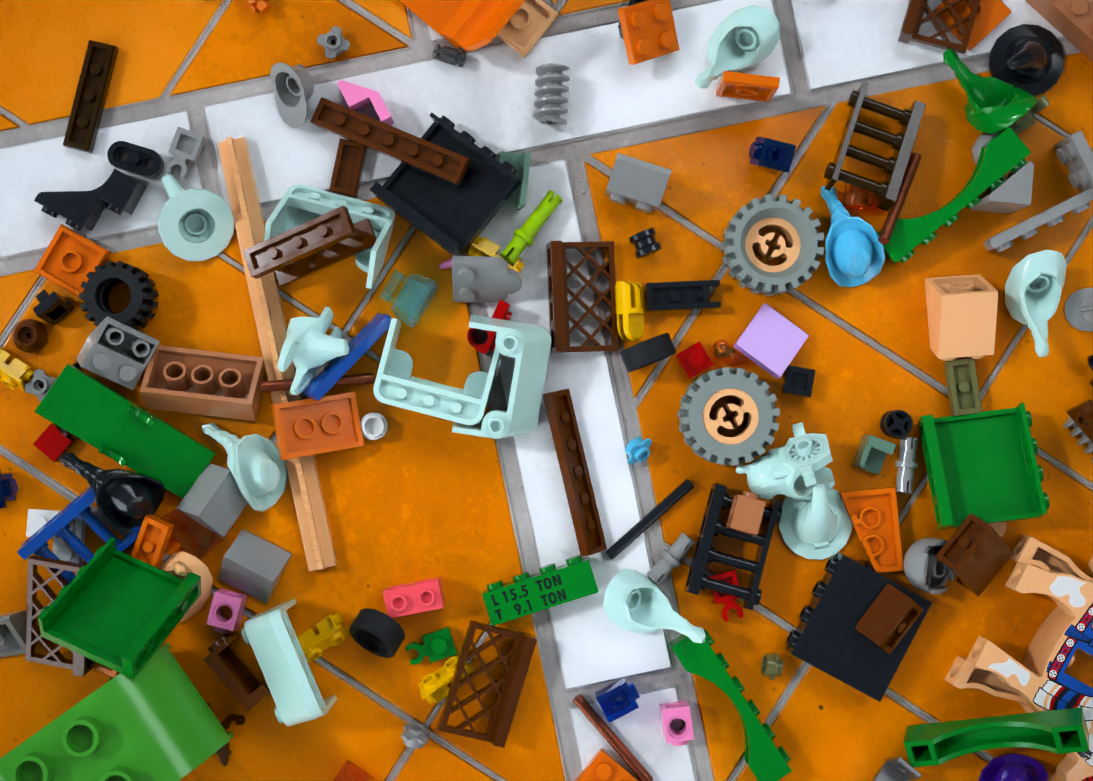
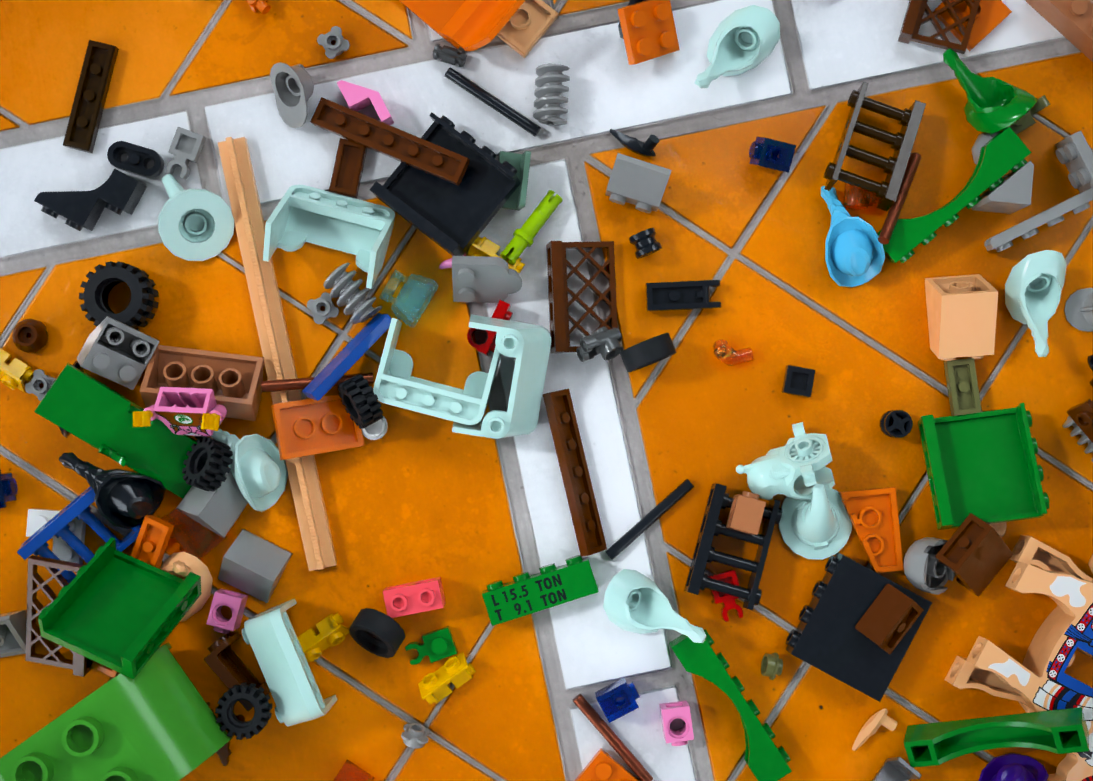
(52, 307): black tile -> none
(53, 443): red tile -> none
(70, 260): orange plate -> none
(184, 411): none -> bright pink torso
(207, 464): none -> black tyre
(226, 711): none -> black tyre
(310, 247): reddish brown fence -> none
(310, 347): light aqua piece -> none
(330, 309): none -> light grey plate
(351, 295): none -> light grey piece
(360, 401): none -> black tyre
(493, 102): none -> black bar
(508, 693): reddish brown fence -> none
(600, 342): none -> dark grey plate
(629, 310): yellow arm -> none
(636, 145): none -> black bar
(638, 450): medium azure plate -> none
(671, 558): light grey pin -> none
(694, 360): red plate -> none
(701, 431): light grey wheel -> none
(747, 86): orange plate -> none
(771, 341): lavender tile -> none
(798, 259): light grey wheel -> none
(872, 453): sand green panel -> none
(872, 725): none -> light nougat bar
(906, 465): light grey pin -> none
(1027, 58): black piece -> none

